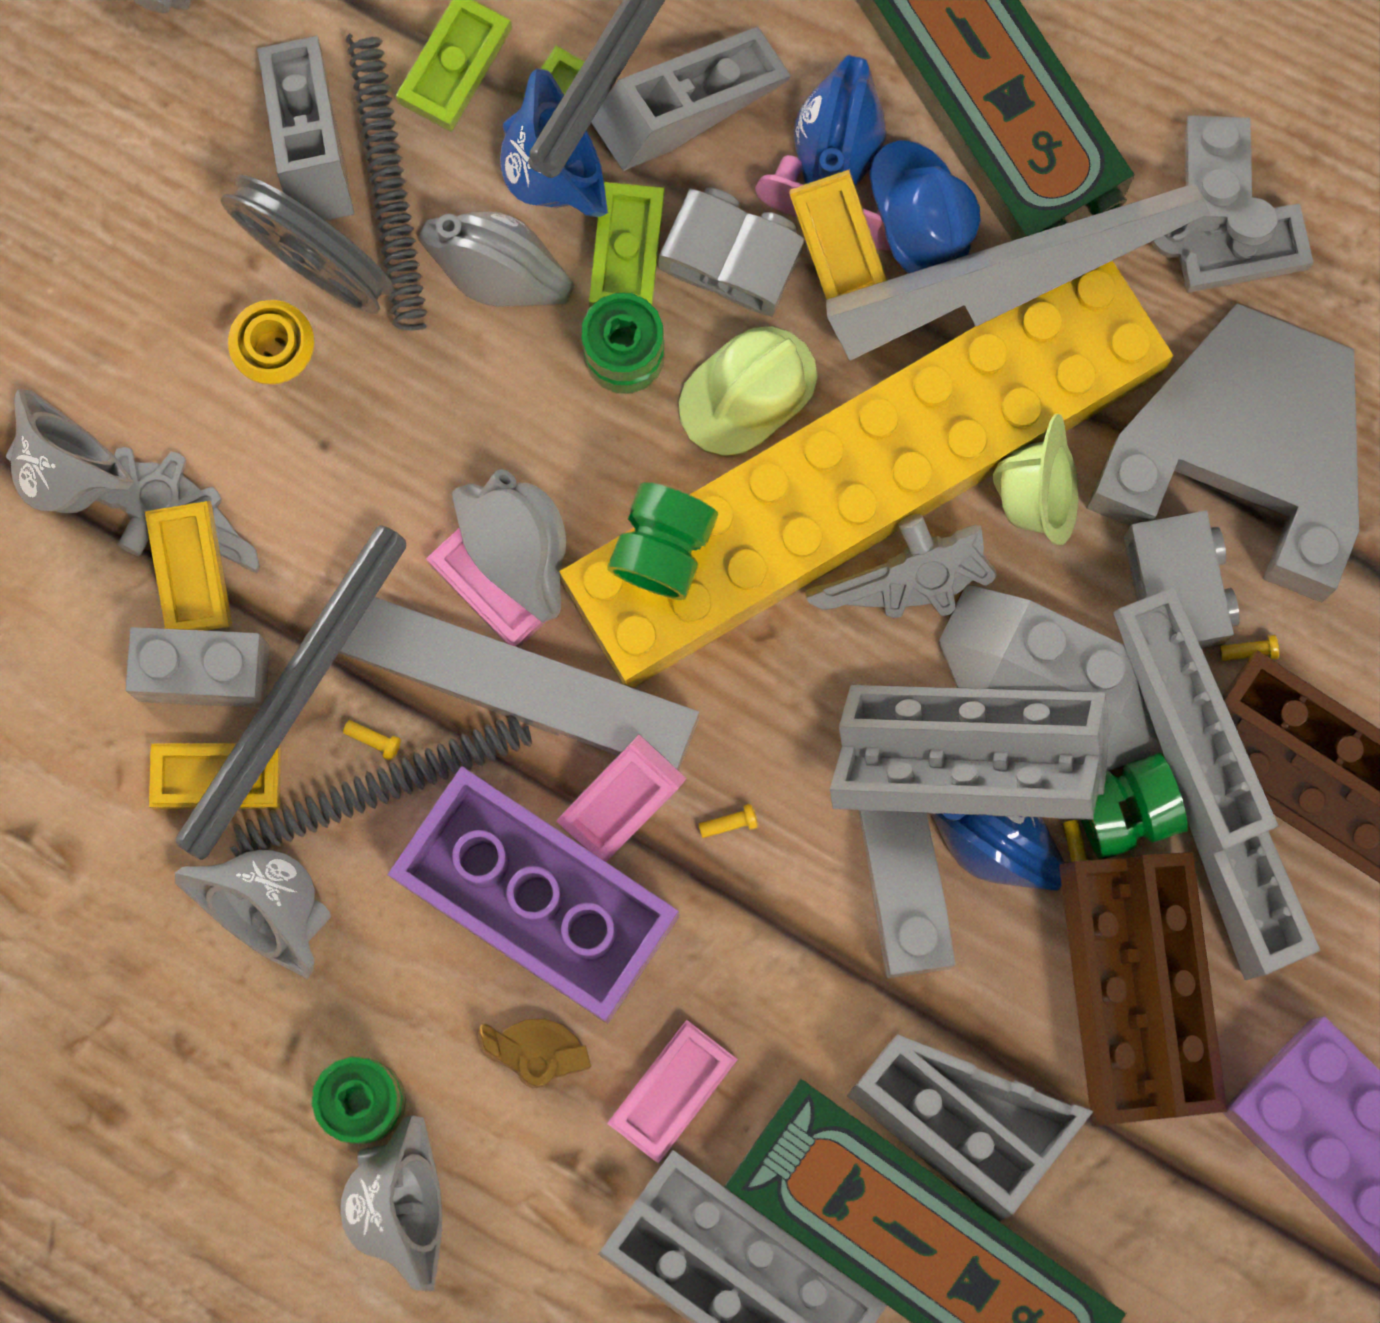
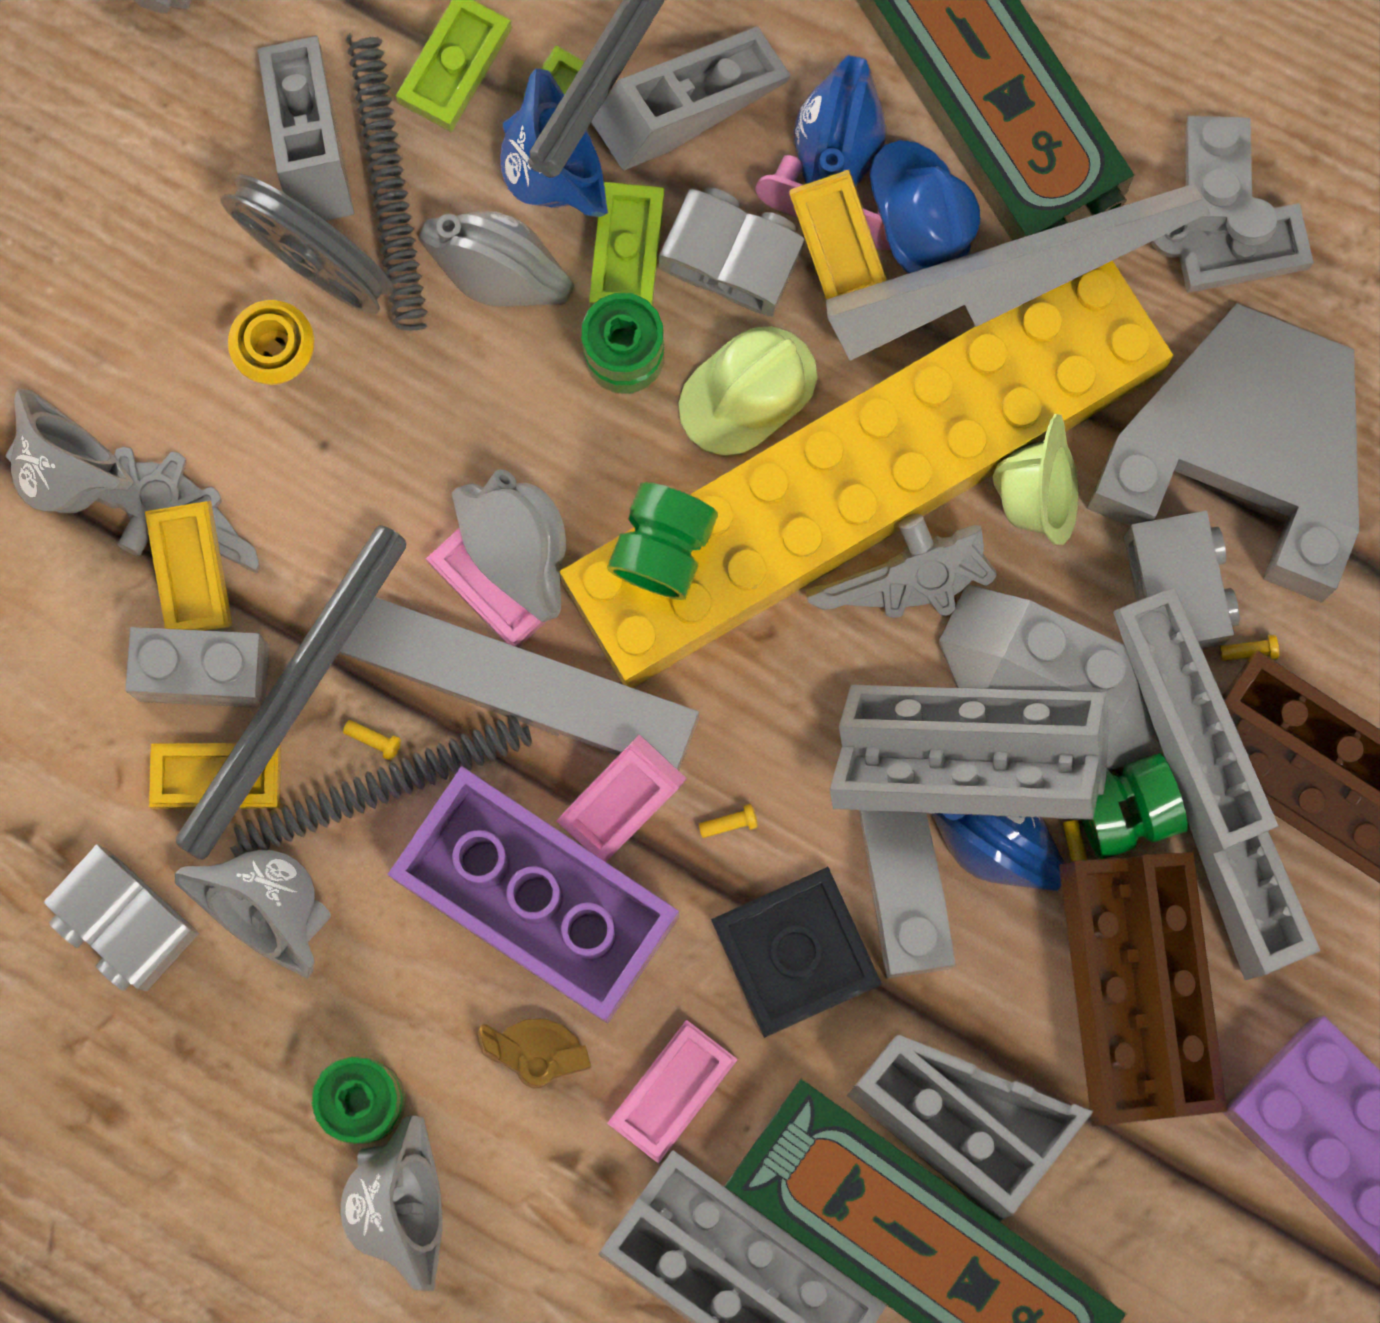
(119, 920): none -> light grey brick
(796, 952): none -> black tile

